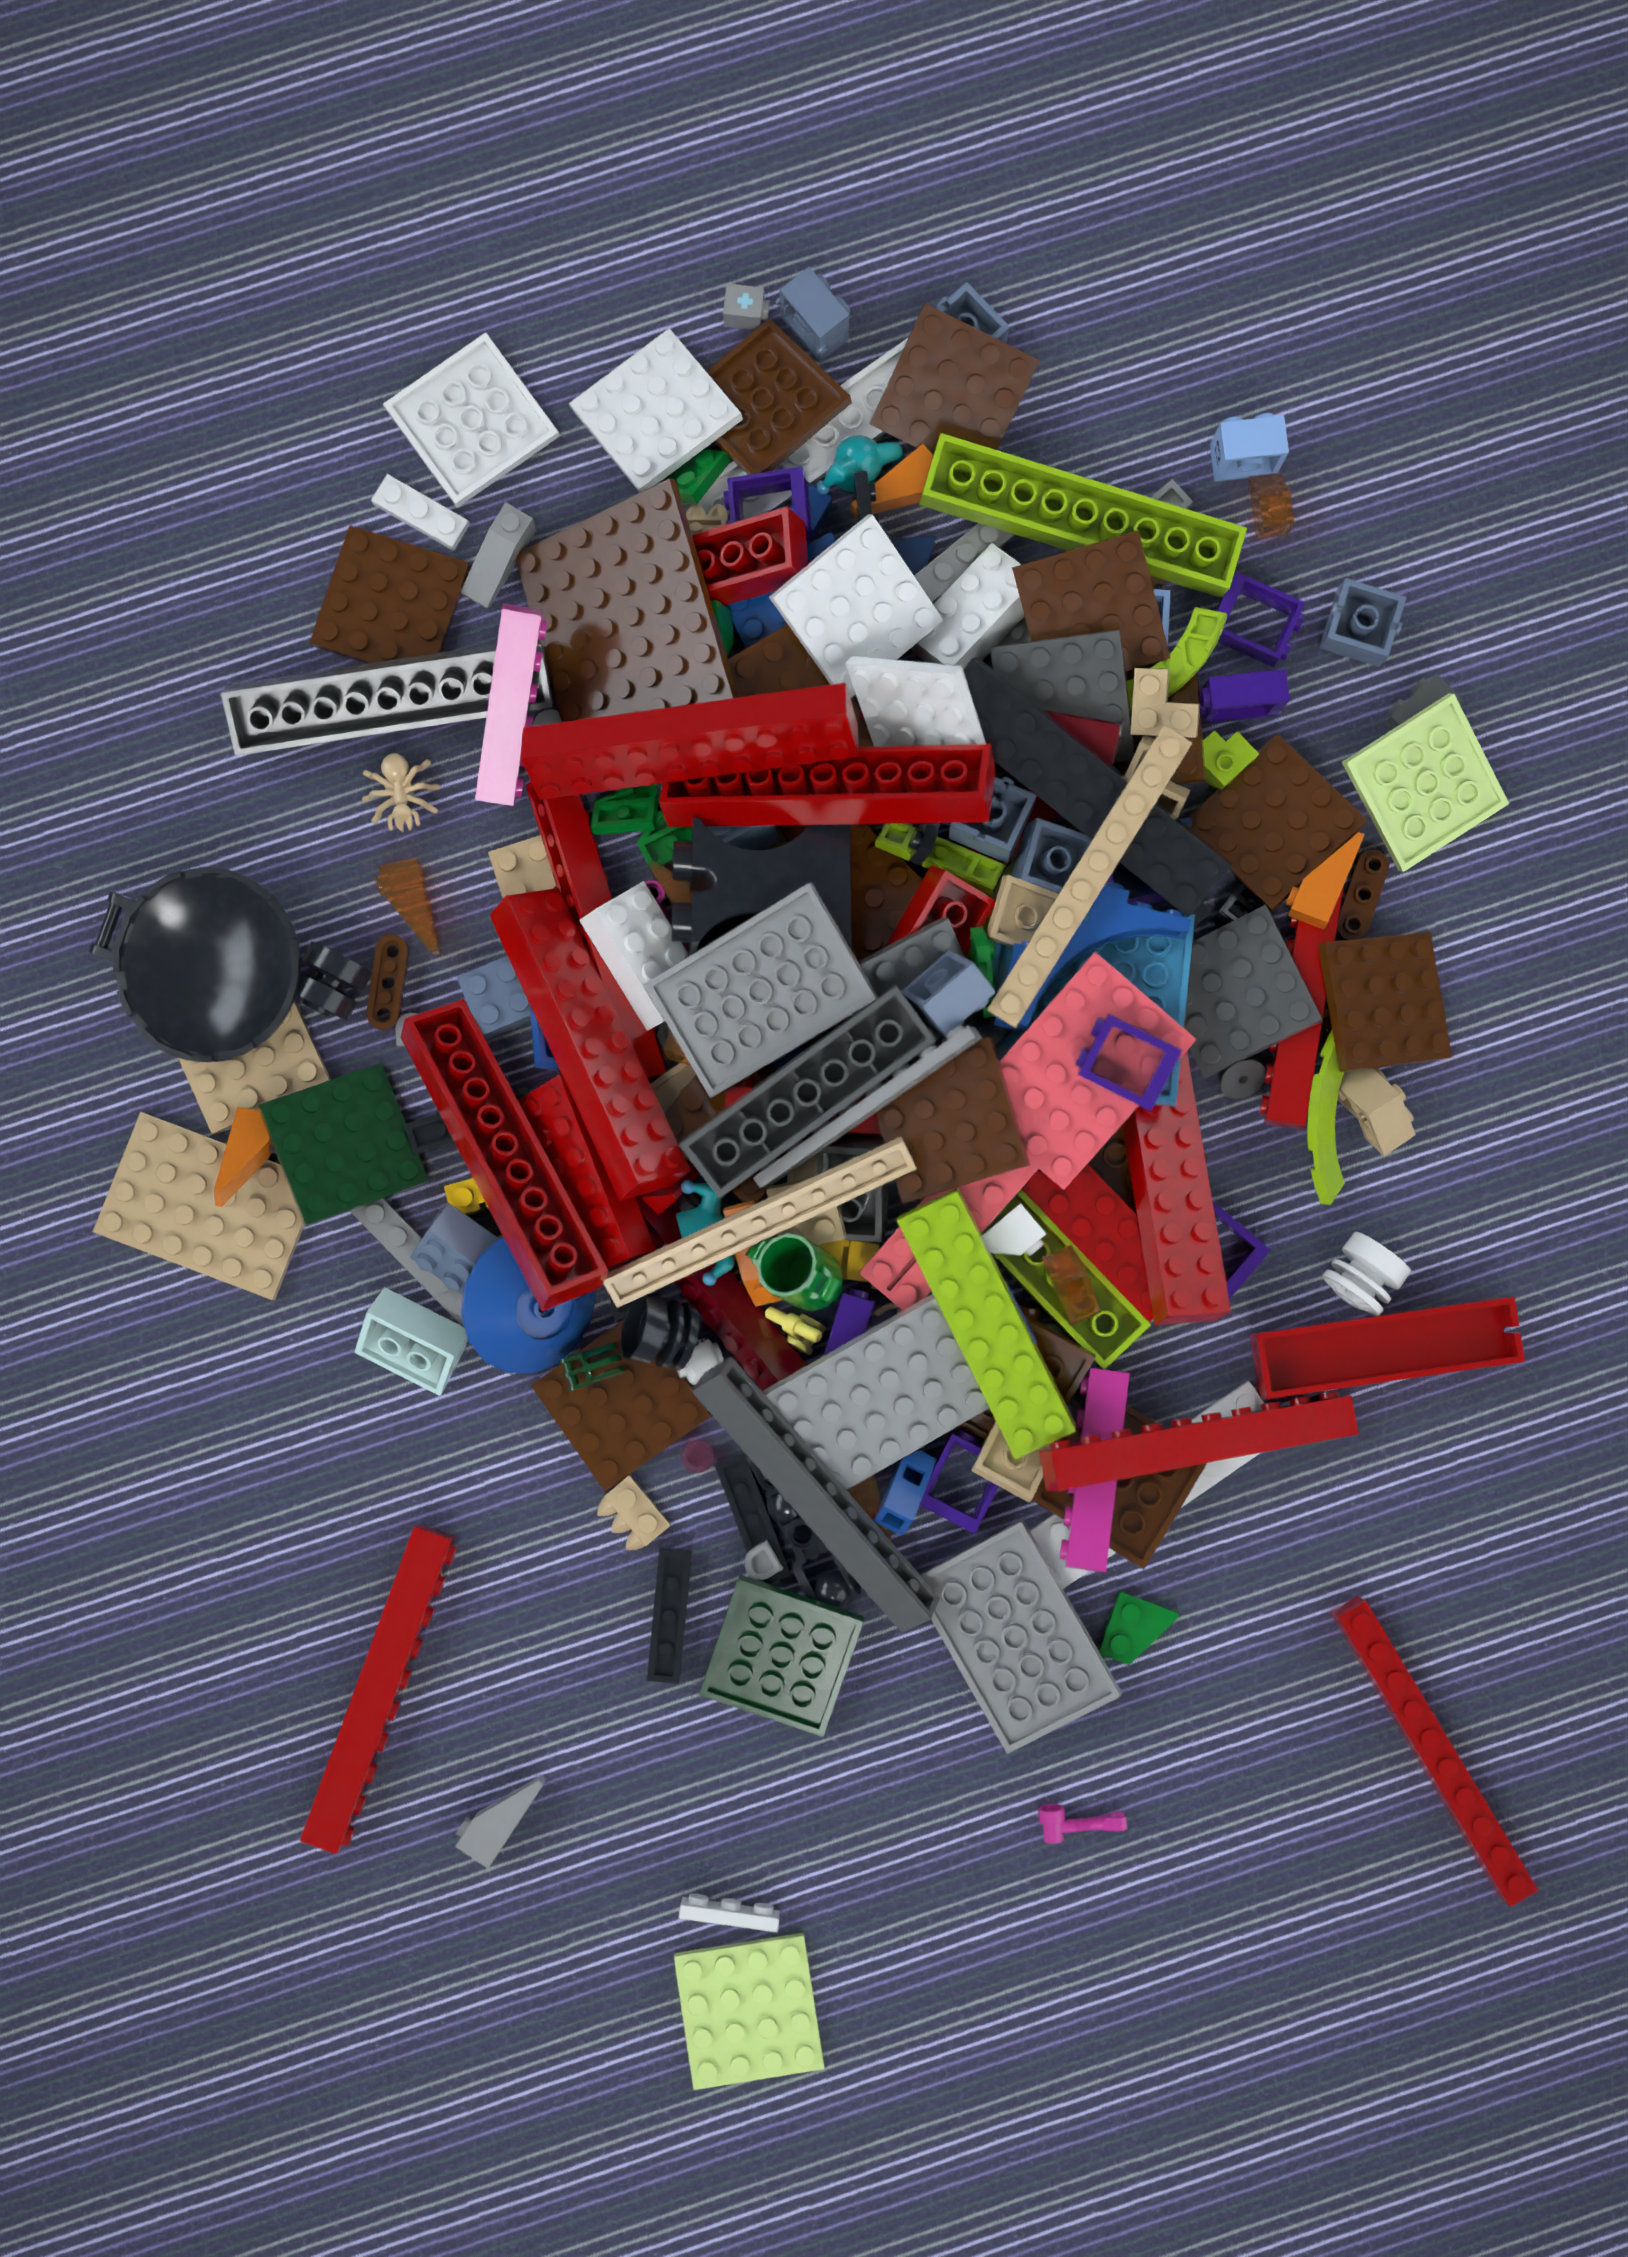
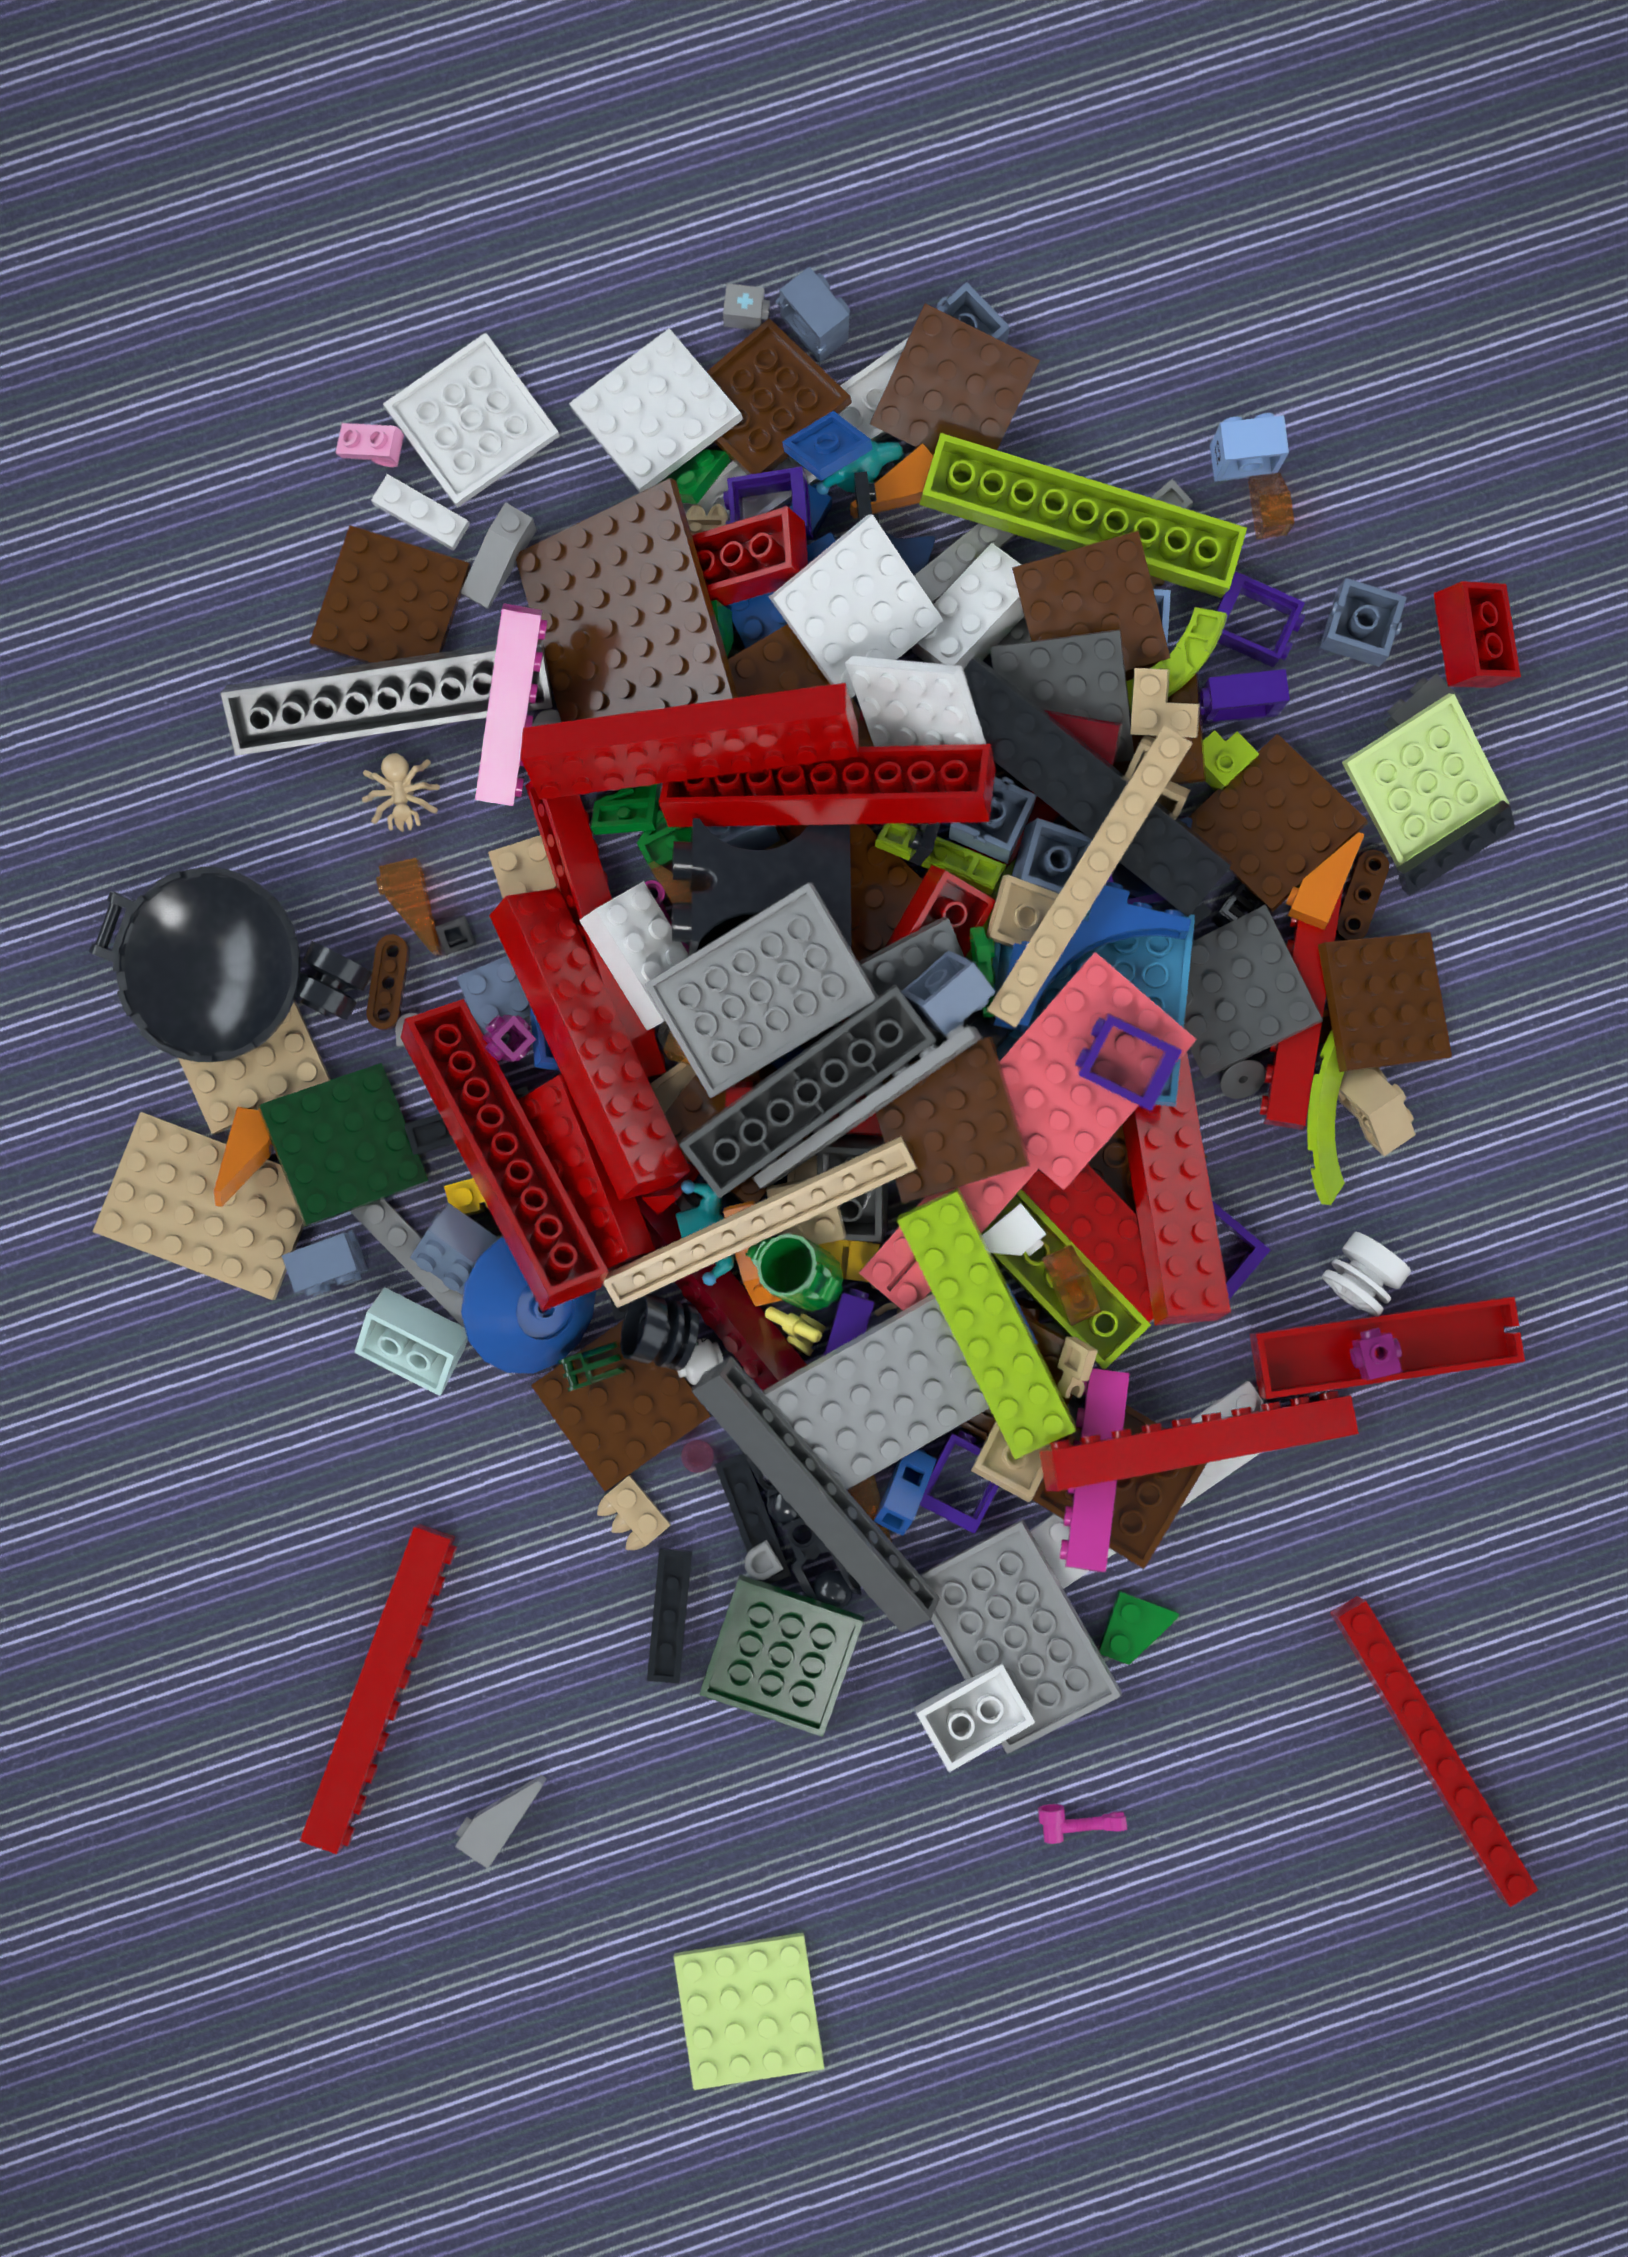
(325, 1263): none -> sand blue brick
(370, 442): none -> bright pink plate
(454, 933): none -> black slope
(518, 1042): none -> magenta brick
(729, 1913): white plate -> none
(827, 445): none -> blue plate
(974, 1716): none -> white slope
(1077, 1363): none -> tan plate
(1387, 1355): none -> magenta brick
(1456, 847): none -> black plate
(1476, 634): none -> red brick

